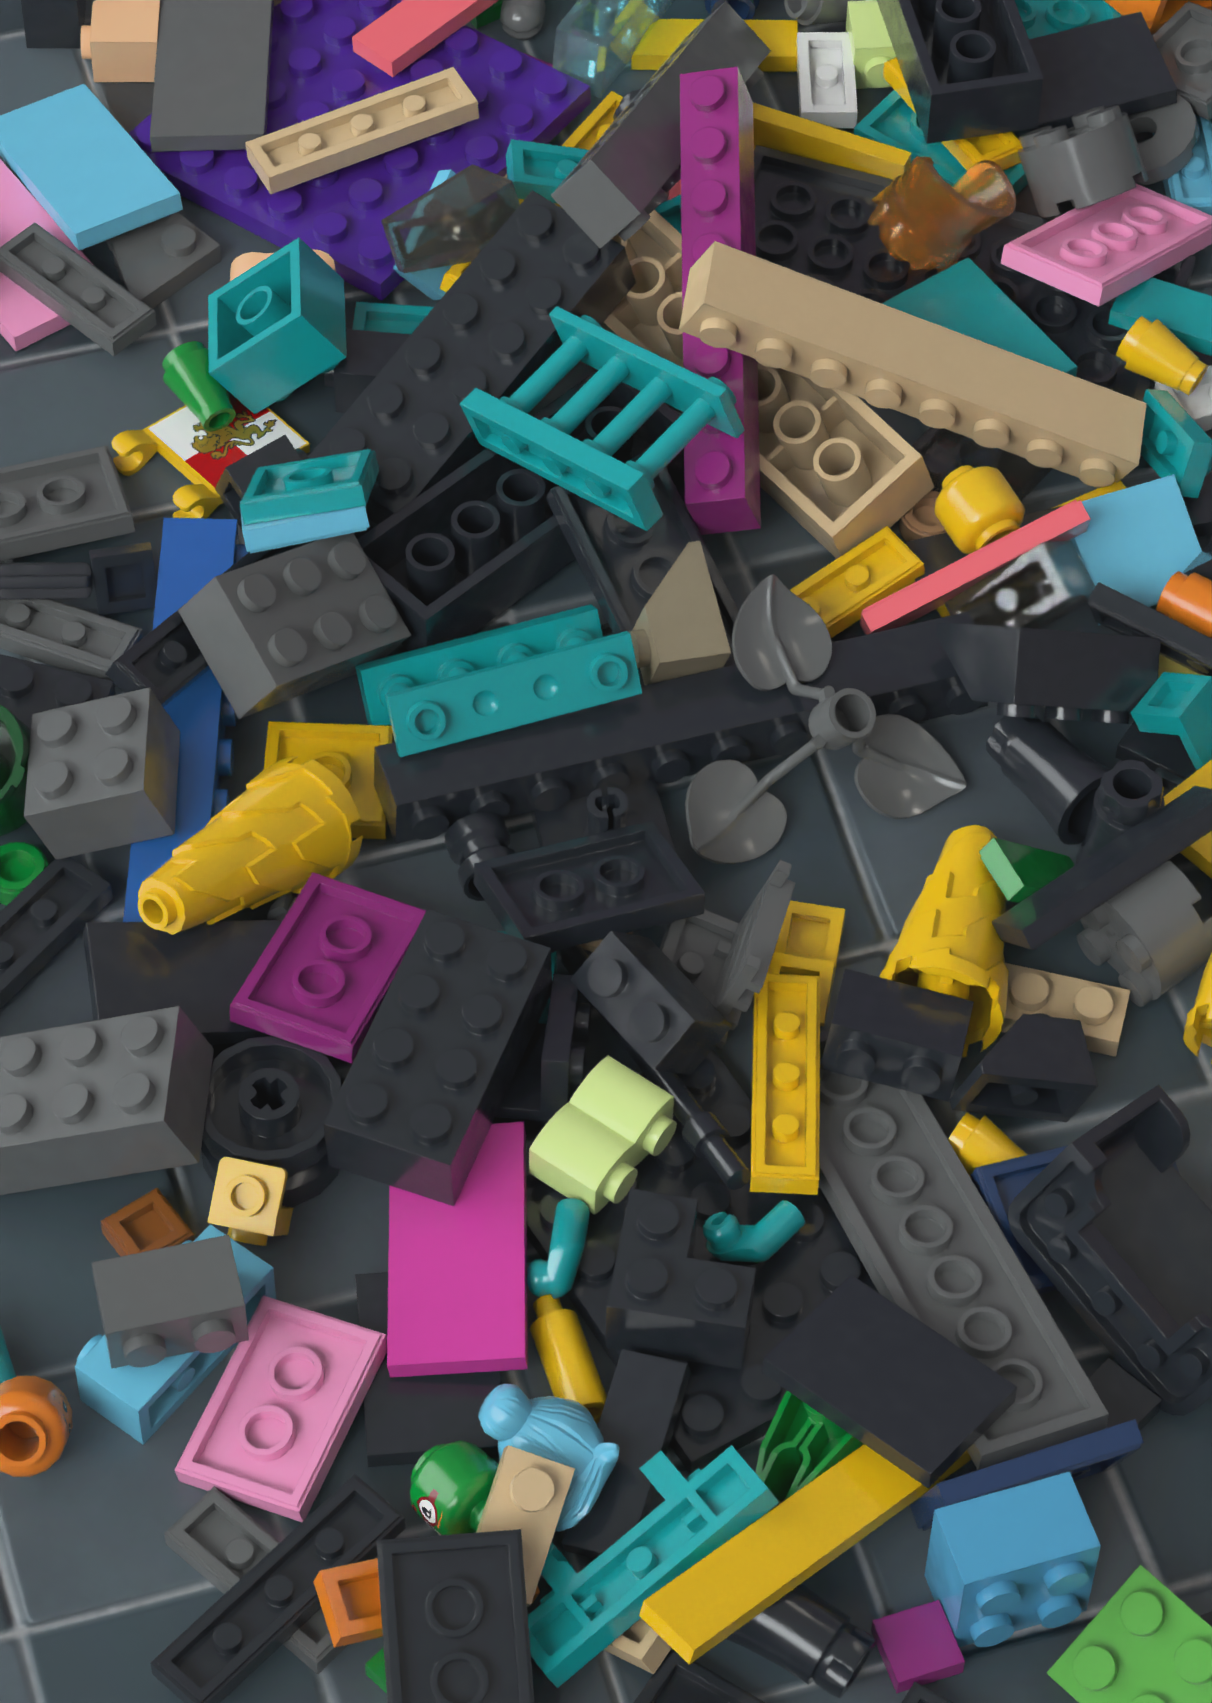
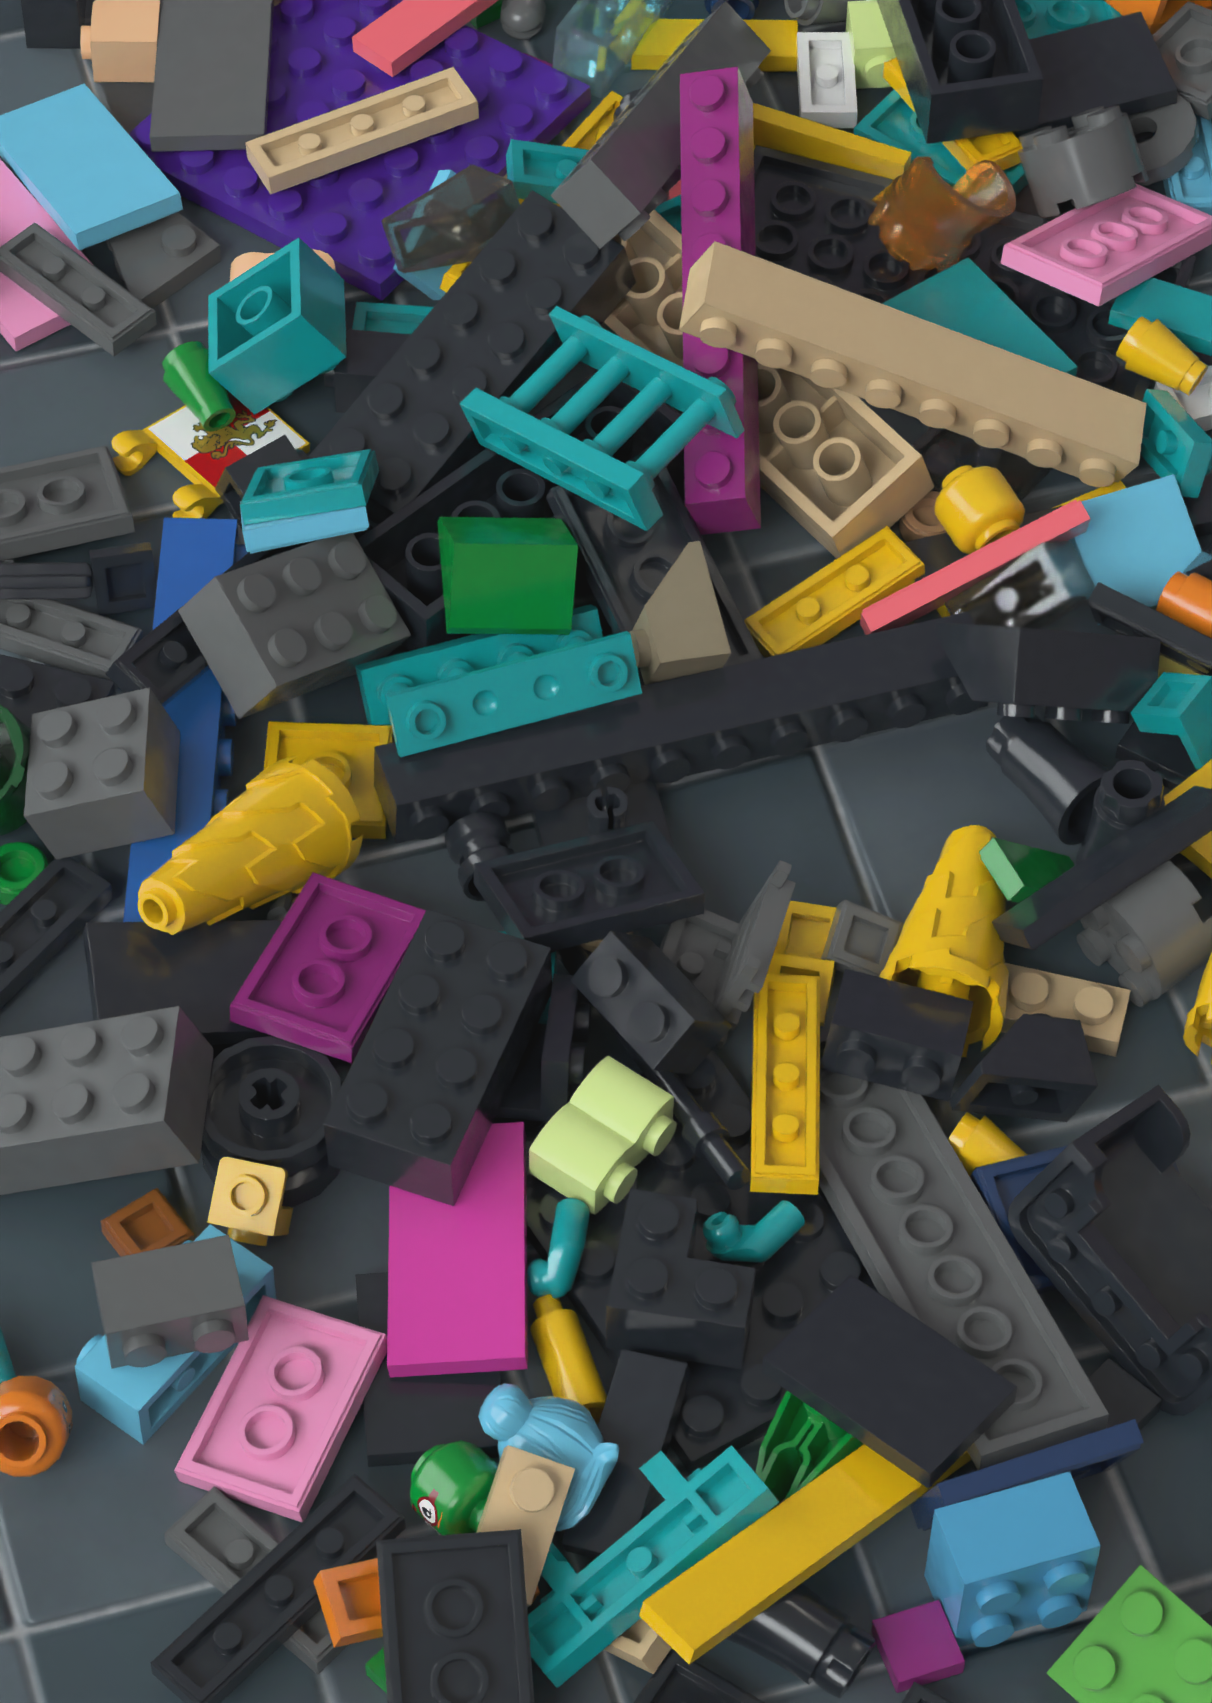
(507, 575): none -> green slope
(861, 939): none -> dark grey tile
(901, 764): dark grey plant -> none

